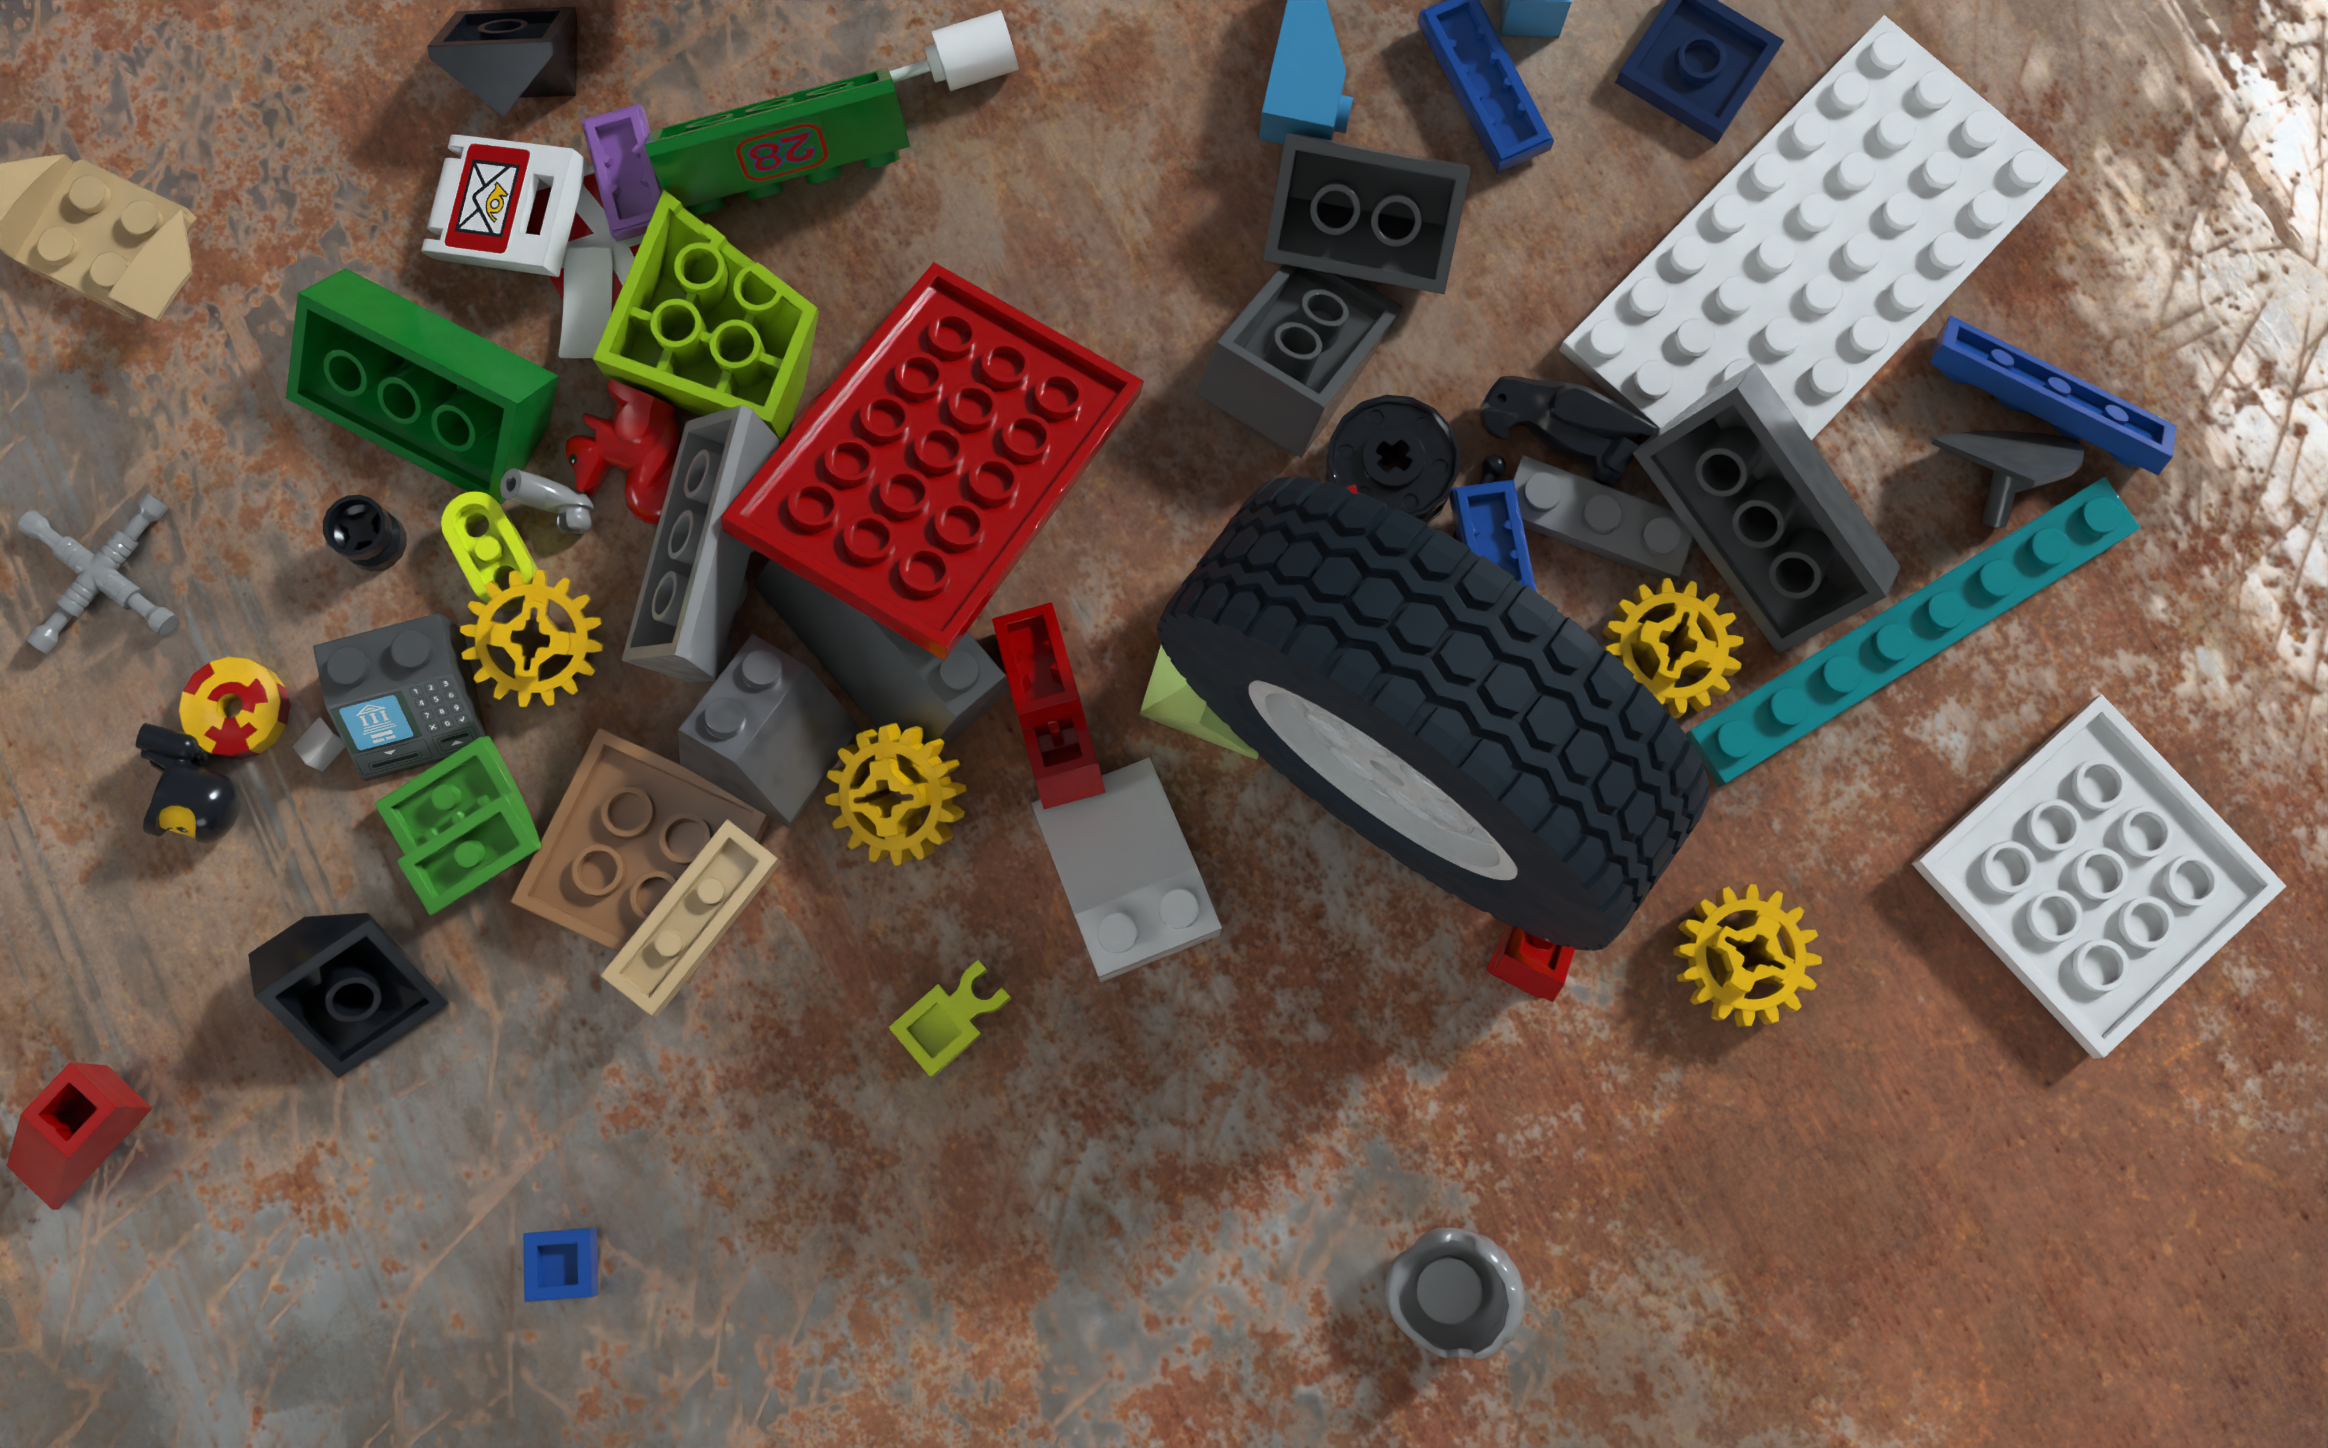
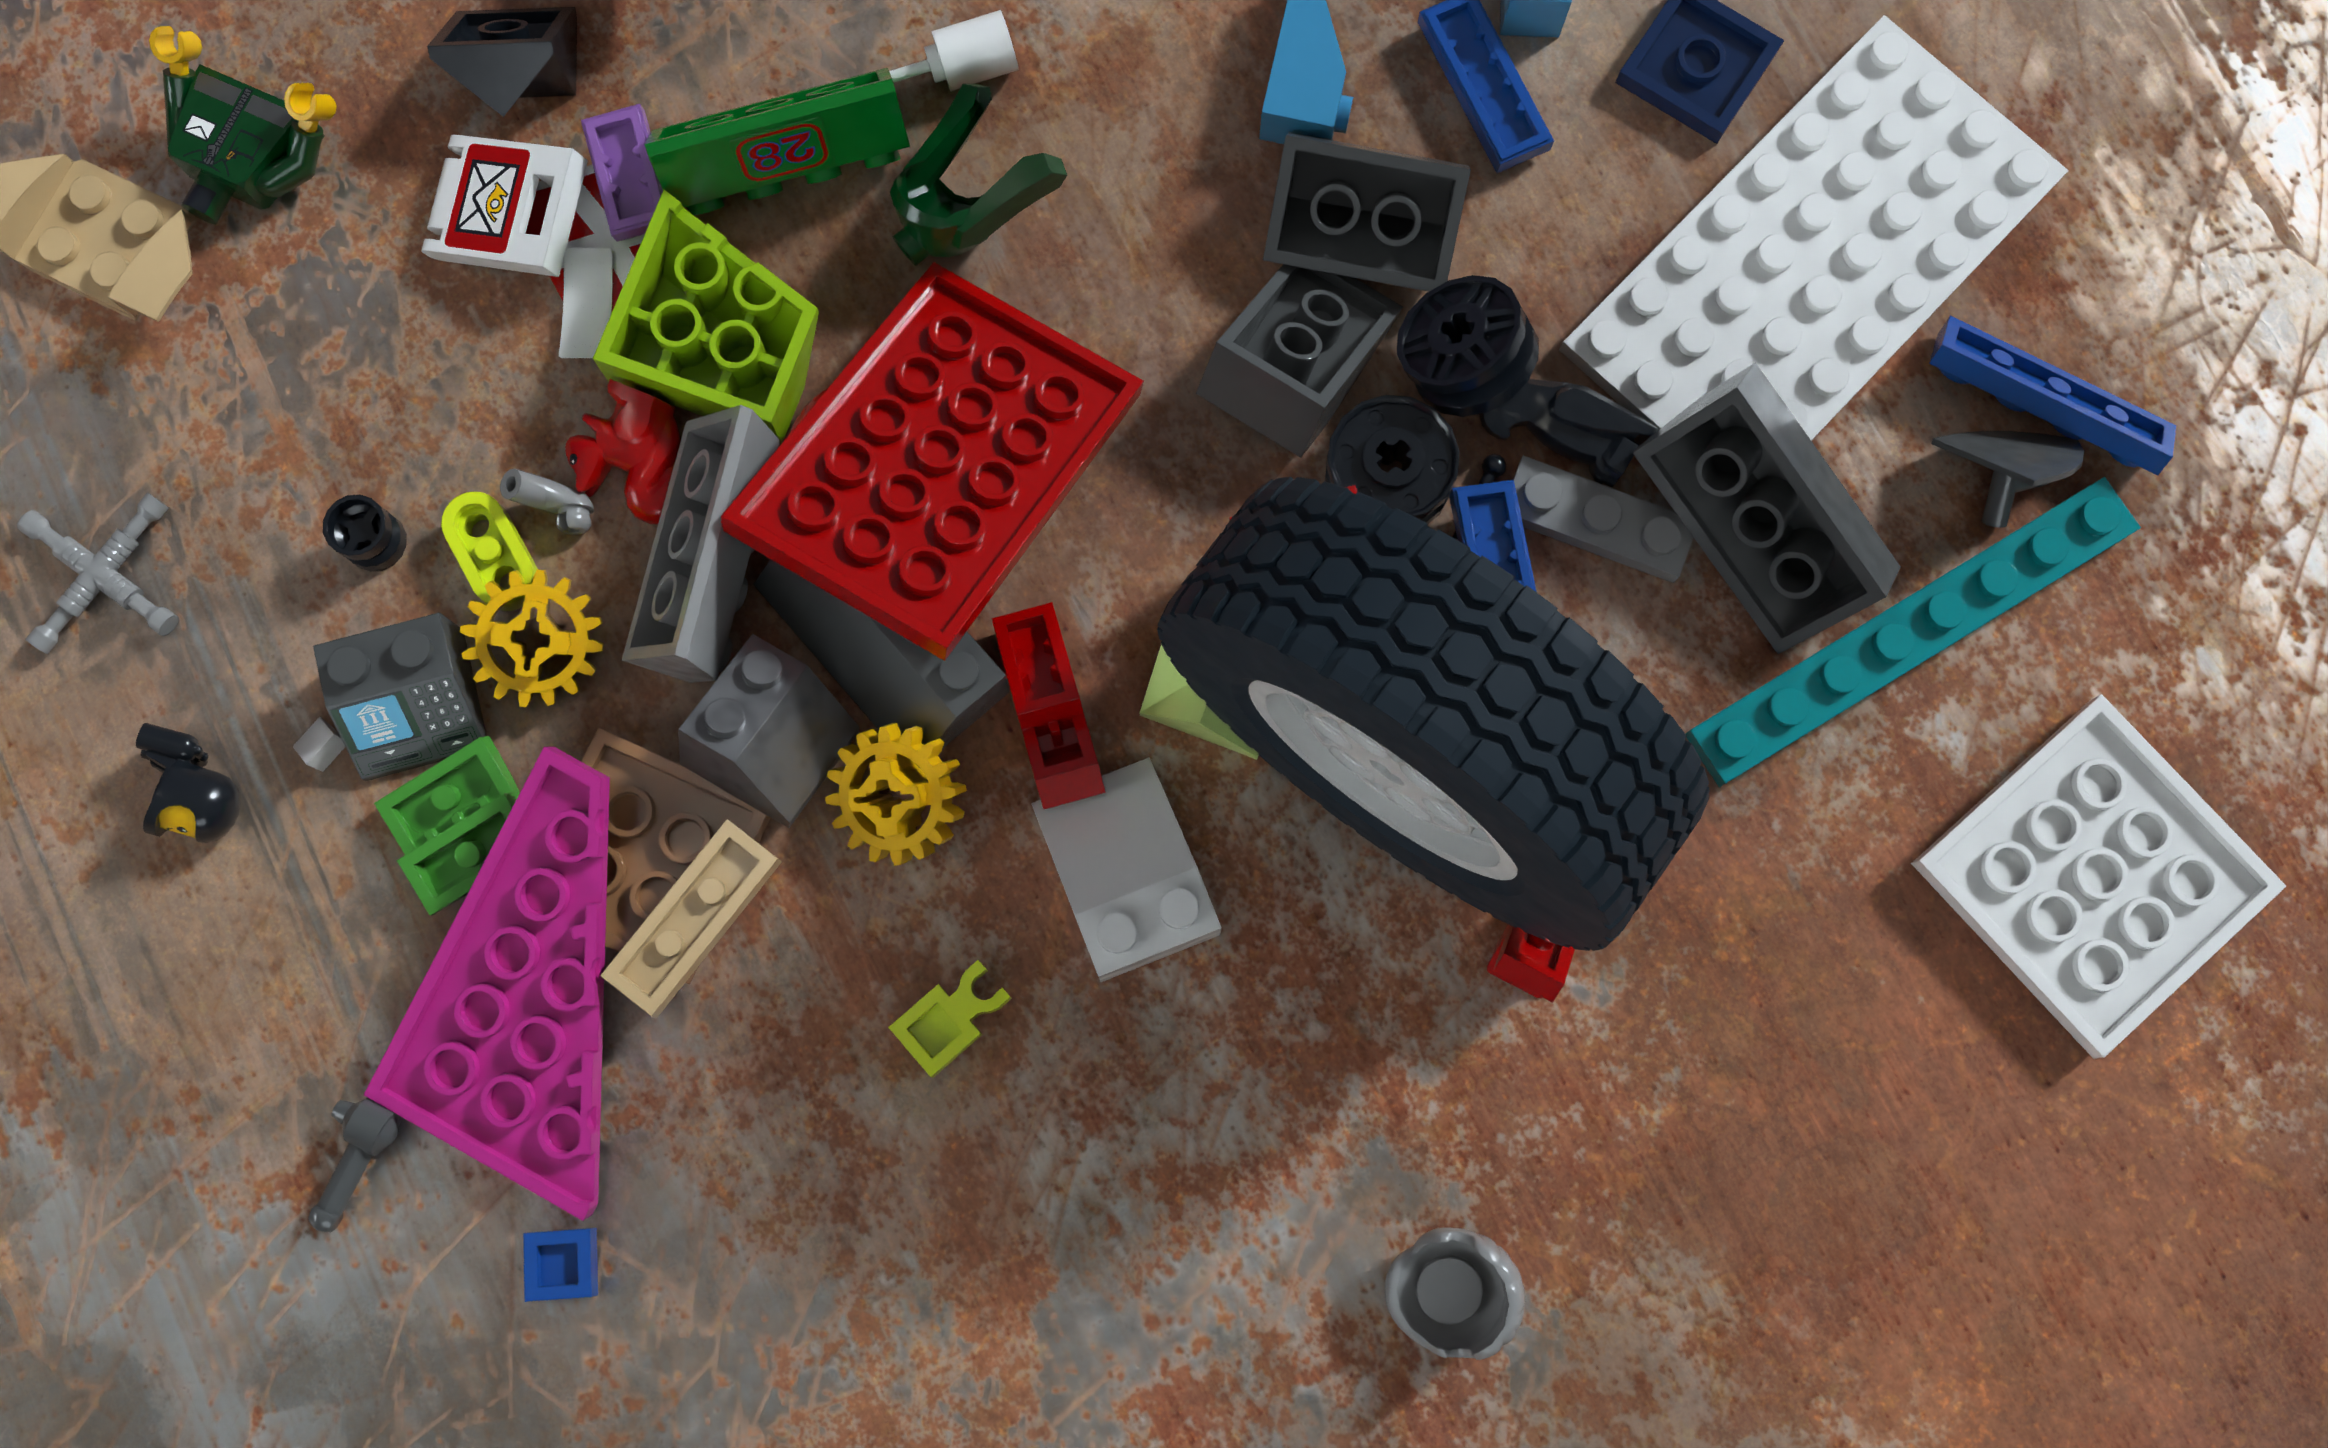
(73, 1130): red slope -> none
(207, 700): yellow piece -> none
(234, 135): none -> dark green torso
(342, 987): black slope -> none
(368, 1131): none -> dark grey piece
(416, 383): green slope -> none
(512, 1009): none -> dark pink wing
(948, 224): none -> dark green piece
(1468, 346): none -> black wheel
(1697, 652): yellow gear -> none
(1761, 932): yellow gear -> none

